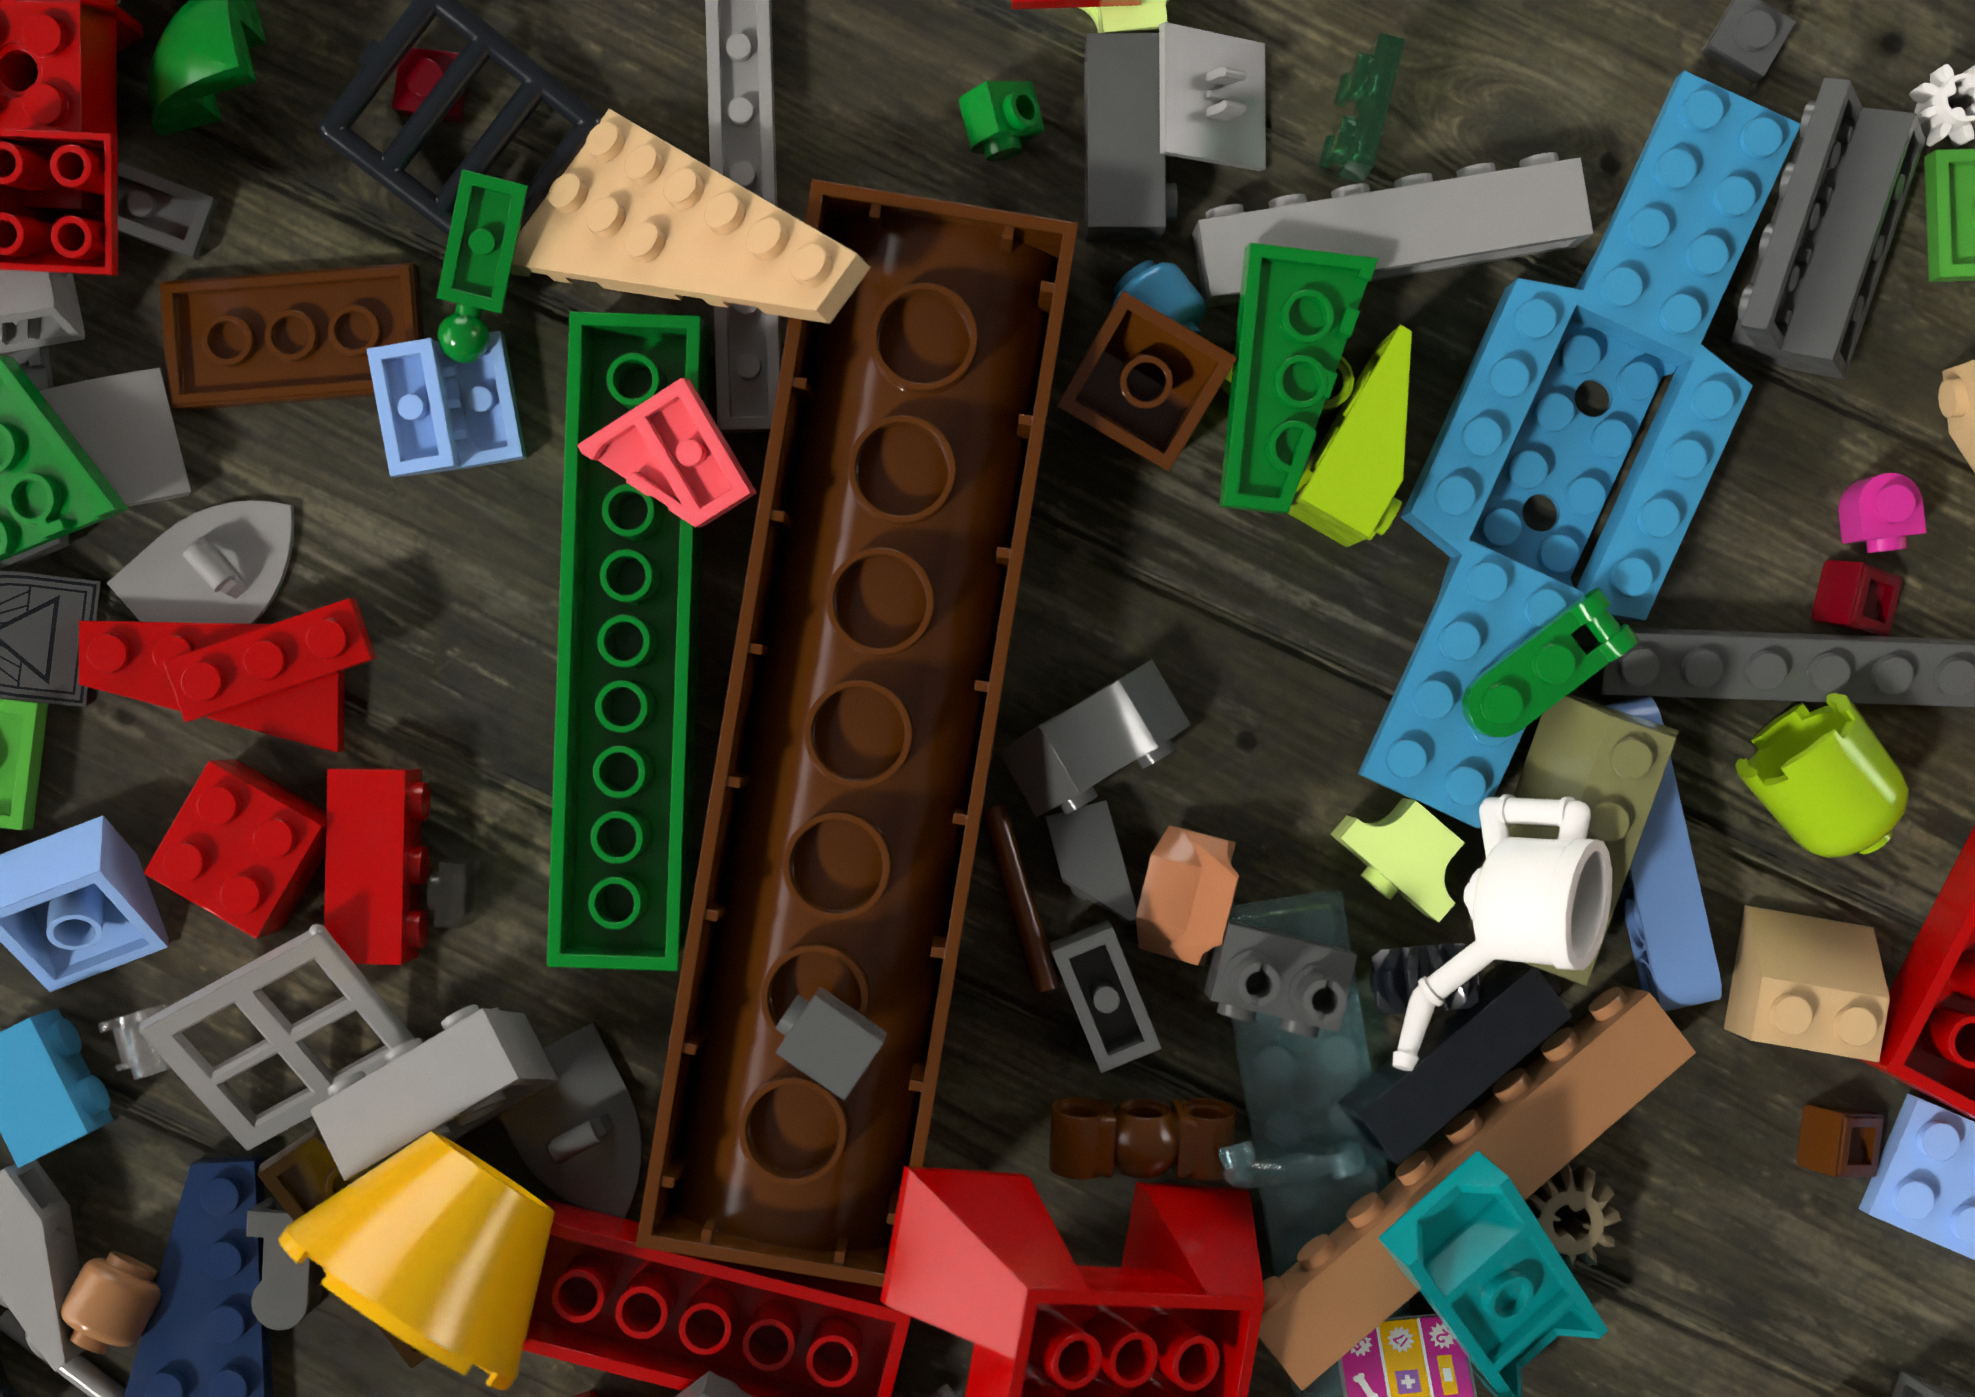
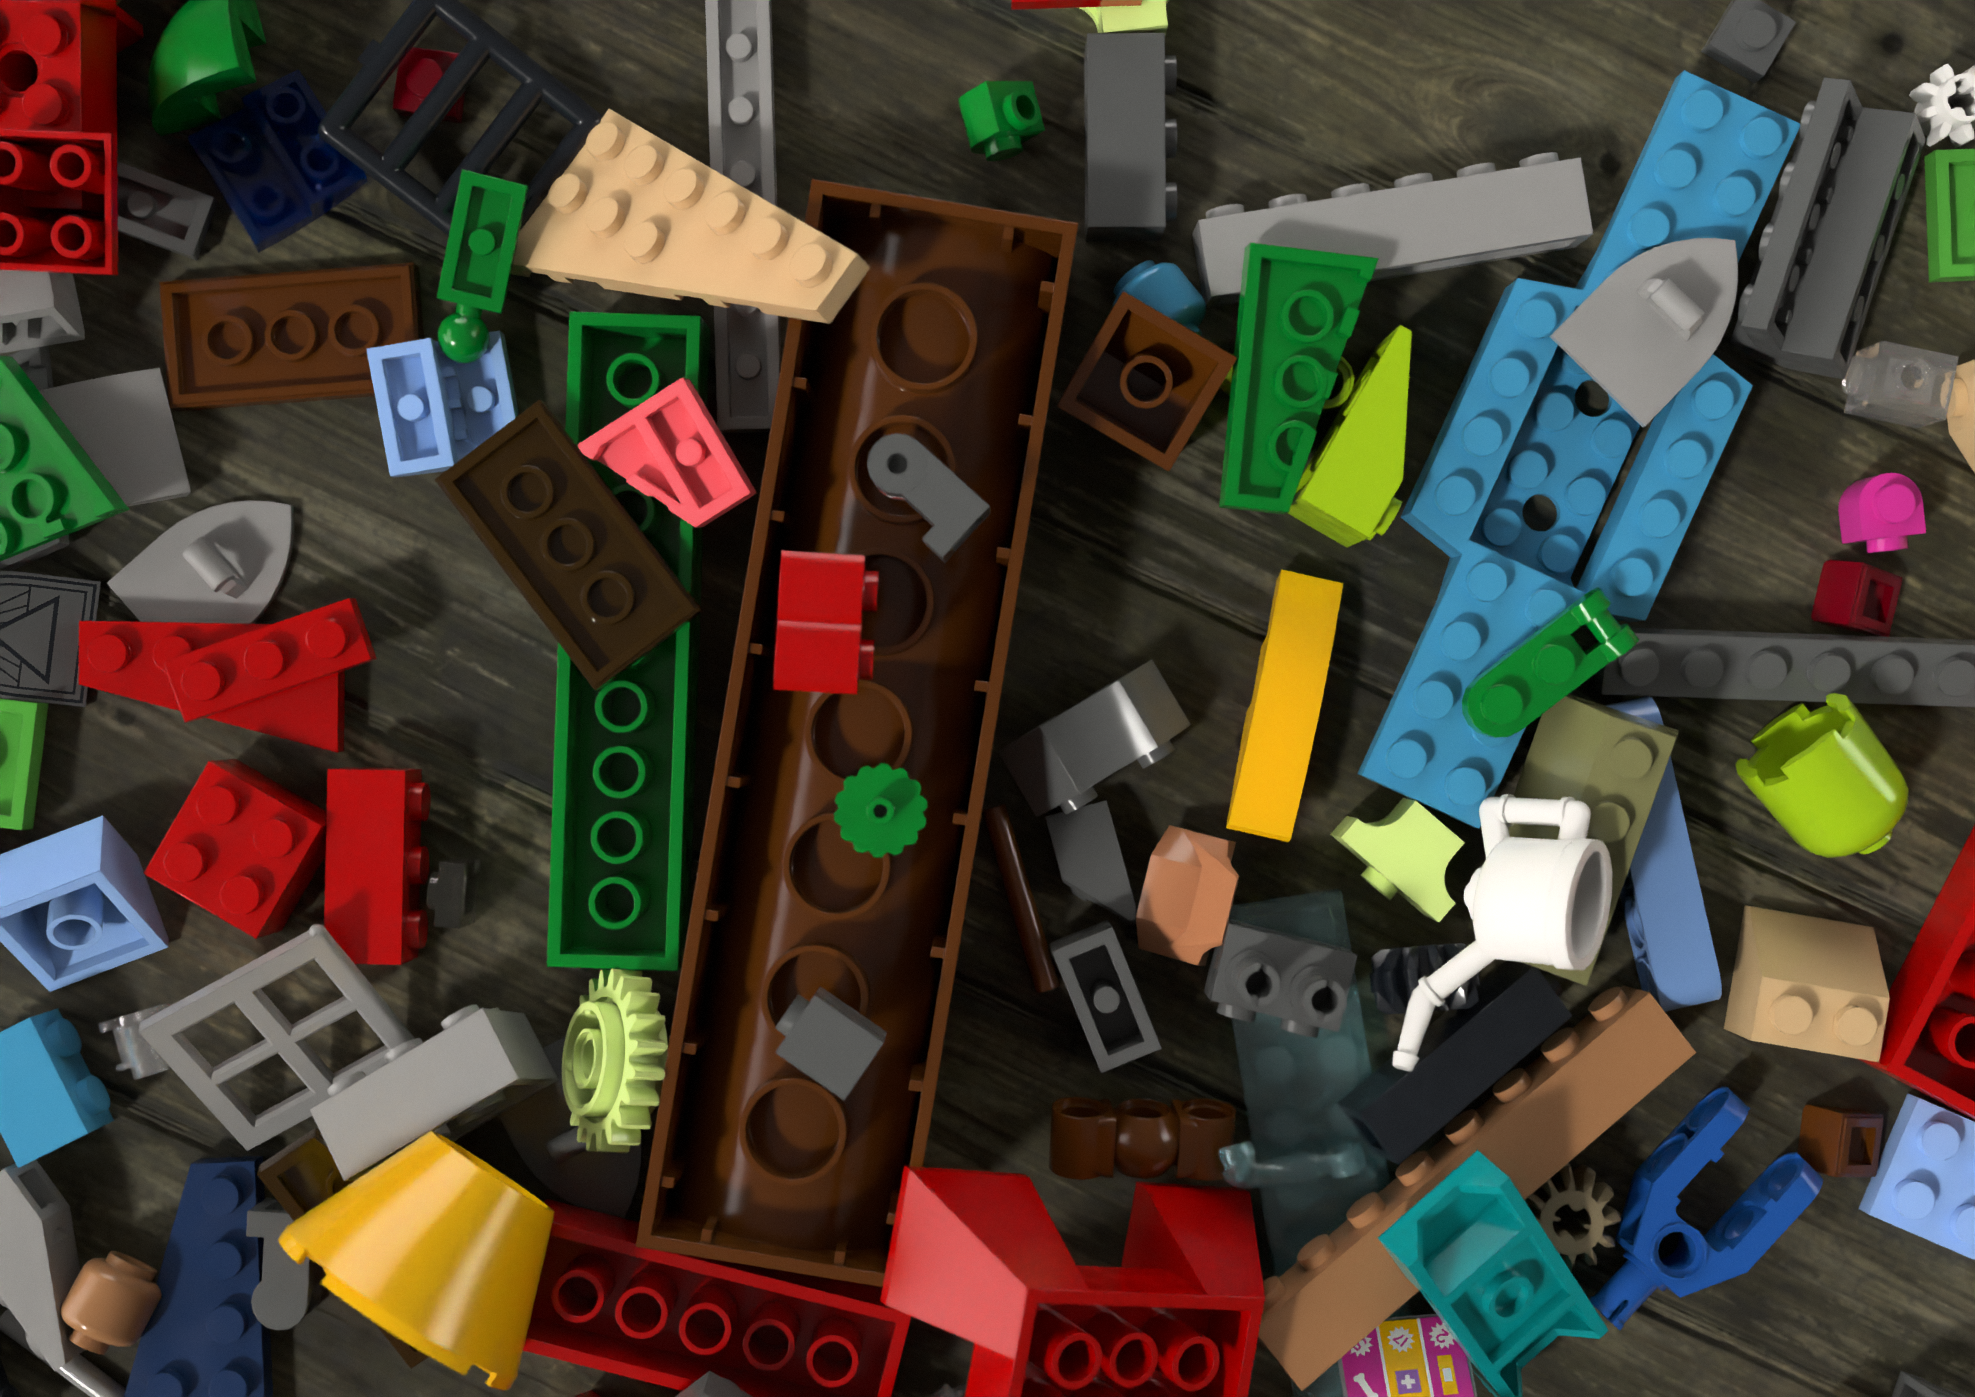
(275, 163): none -> clear blue slope
(569, 545): none -> dark brown tile
(614, 1060): none -> yellowish green gear
(823, 621): none -> red brick
(880, 810): none -> green piece
(913, 474): none -> dark grey leg
(1212, 97): light grey piece -> none
(1284, 706): none -> yellow slope
(1371, 89): clear green plate -> none
(1654, 322): none -> light grey shield
(1730, 1244): none -> blue piece
(1900, 384): none -> clear brick

